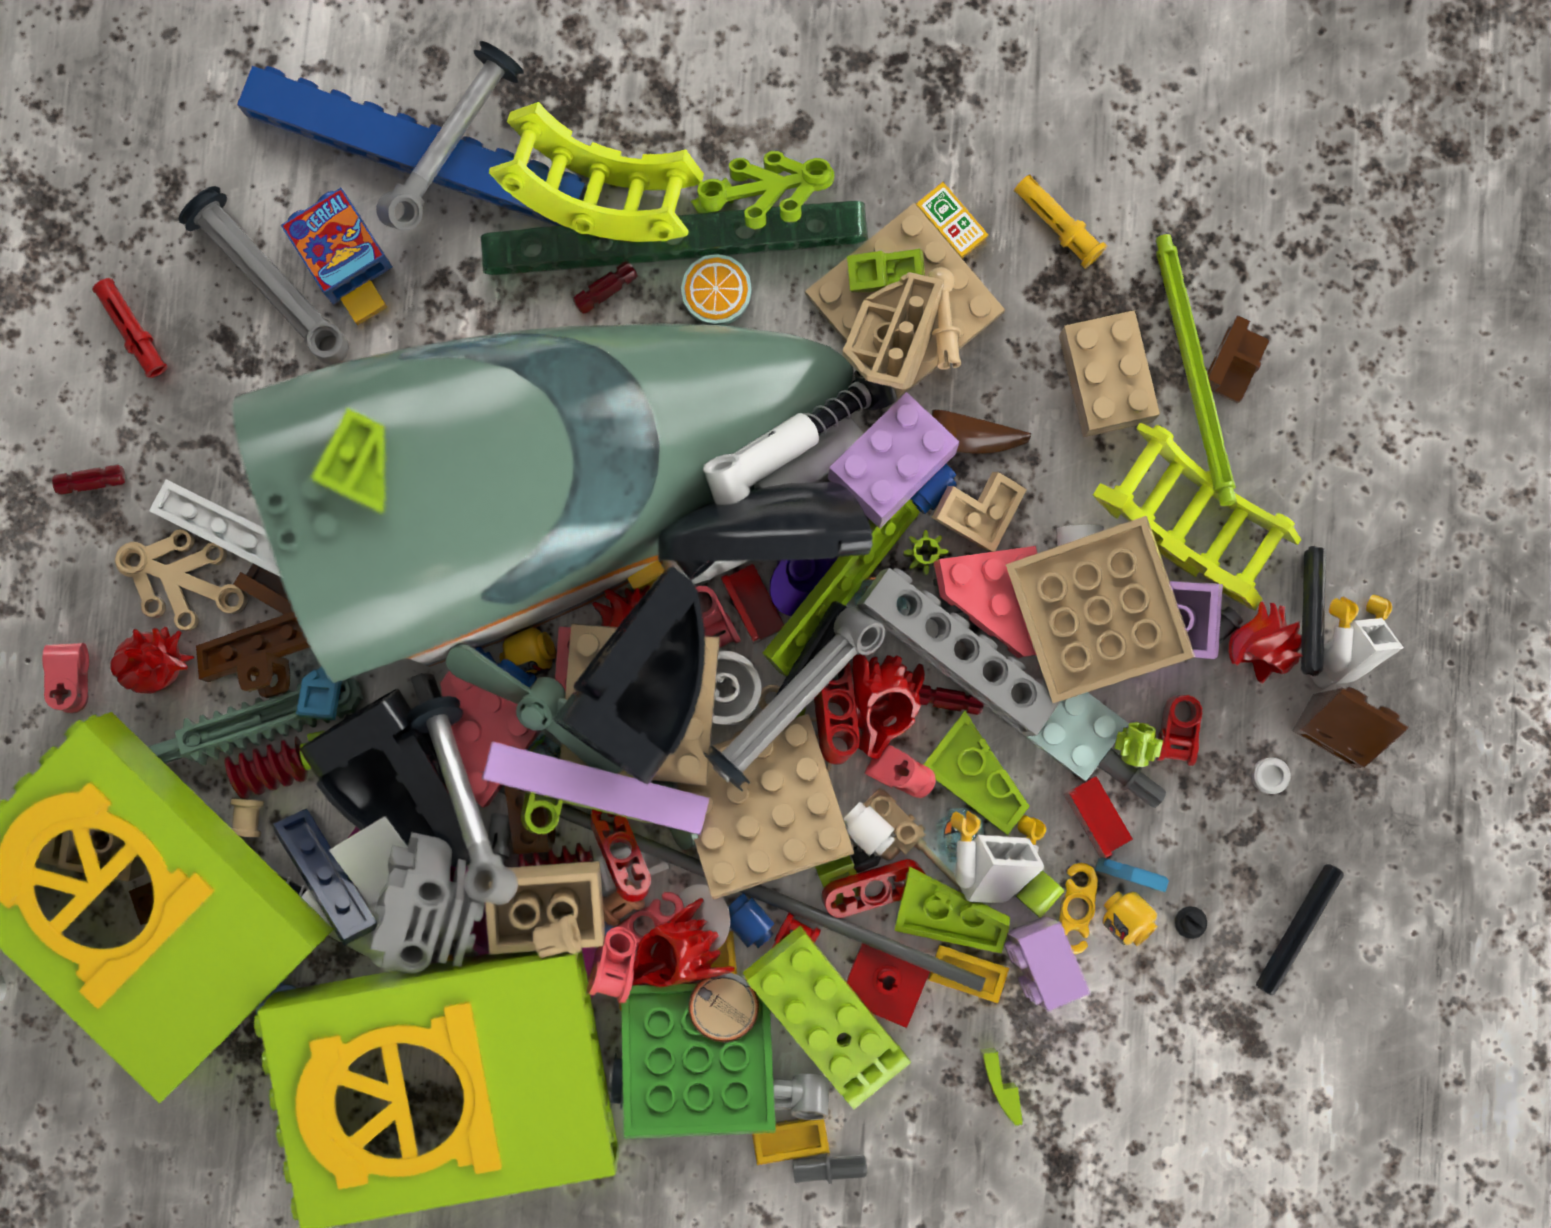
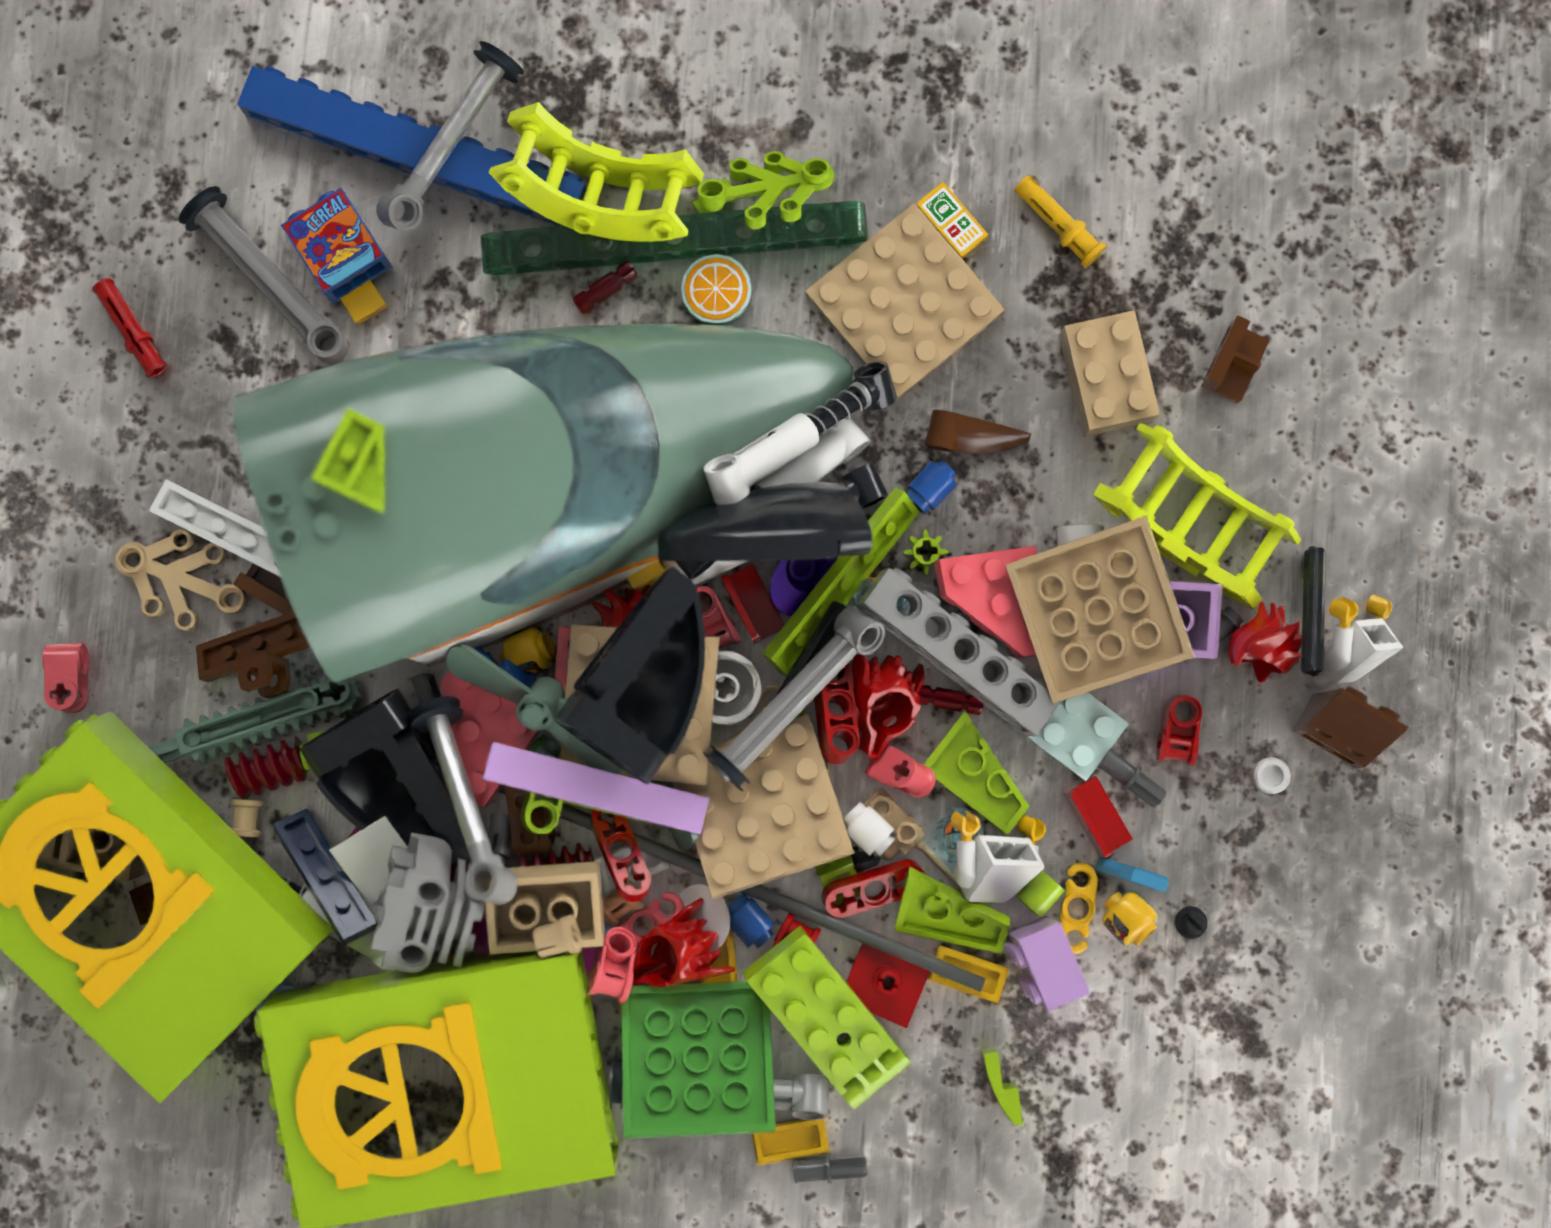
(88, 479): dark red axle -> none
(148, 661): red hair -> none
(318, 696): dark azure tile -> none
(723, 1007): tan sticker -> none
(876, 269): lime slope -> none
(894, 330): tan wedge -> none
(894, 459): lavender brick -> none
(946, 334): tan pin -> none
(984, 519): tan plate -> none
(1138, 744): lime gear -> none
(1195, 370): lime piece -> none
(1299, 929): black axle -> none

